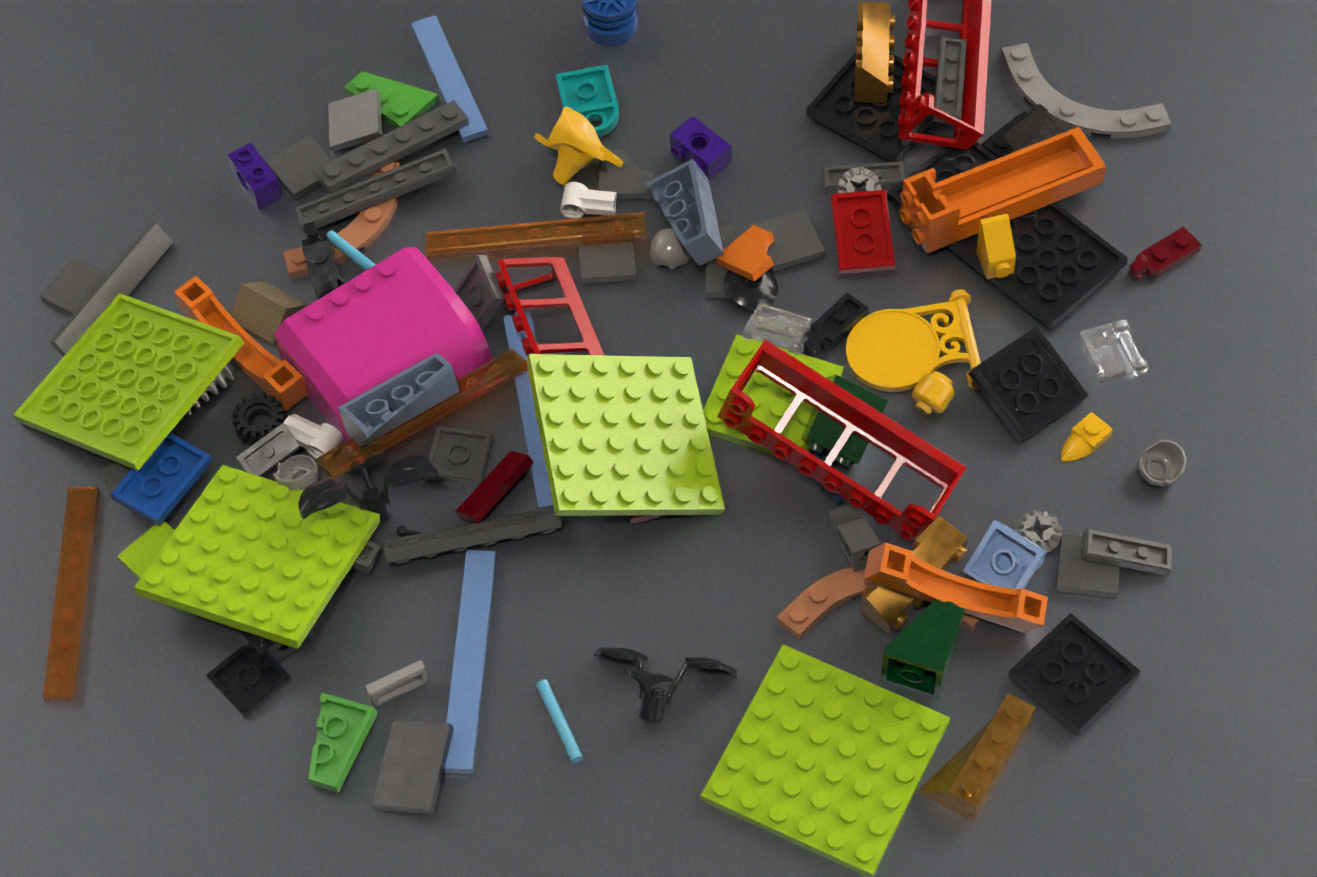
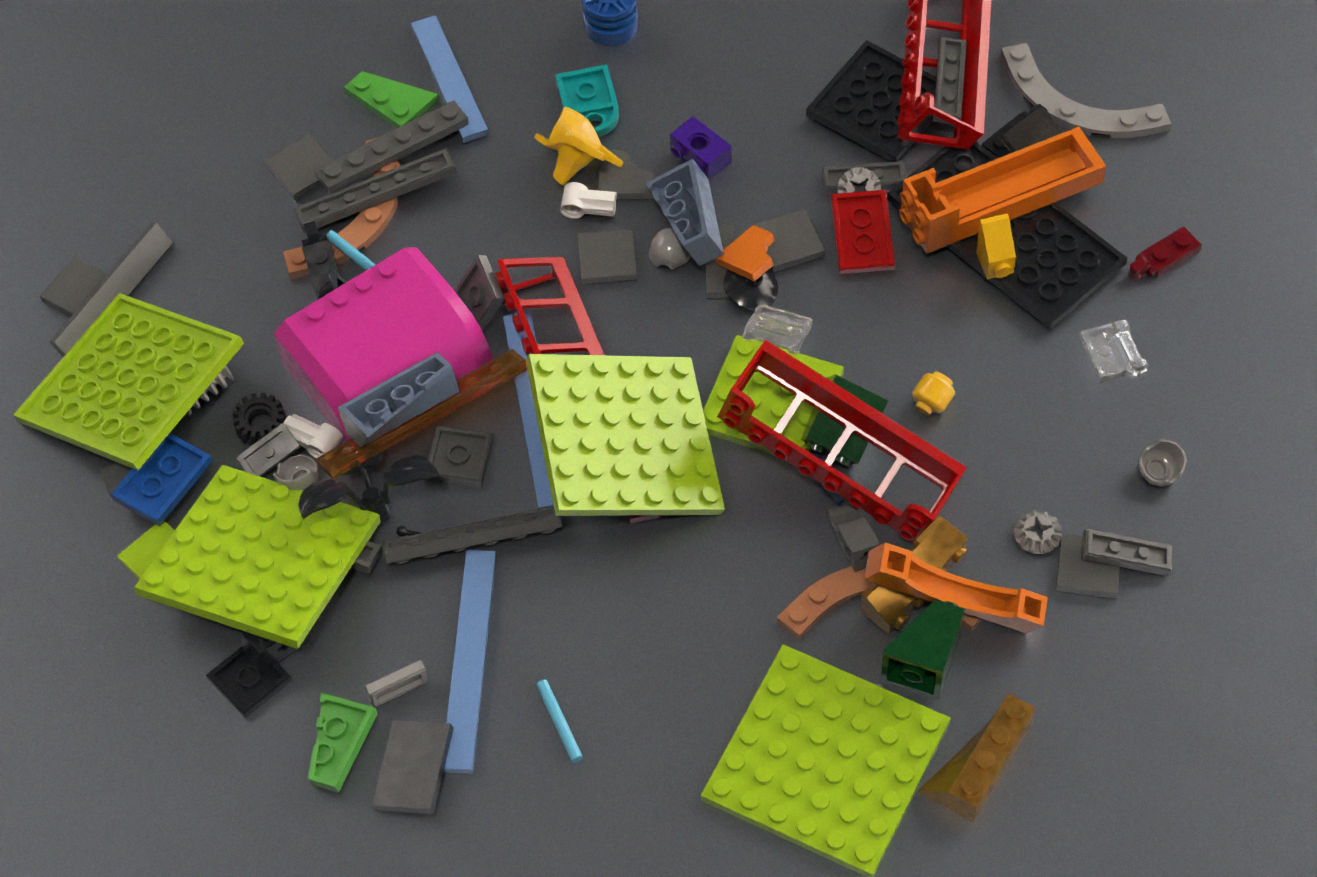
(71, 595): clear orange tile -> none
(254, 176): dark purple brick -> none
(263, 308): dark tan slope -> none
(265, 369): orange arch -> none
(355, 120): tile -> none
(494, 486): dark red tile -> none
(536, 236): clear orange tile -> none
(653, 698): black plant -> none
(834, 324): black hinge -> none
(873, 52): pearl gold wedge -> none
(899, 346): yellow piece -> none
(1005, 558): light blue slope -> none
(1028, 384): black plate -> none
(1074, 673): black plate -> none
(1085, 438): yellow plate -> none

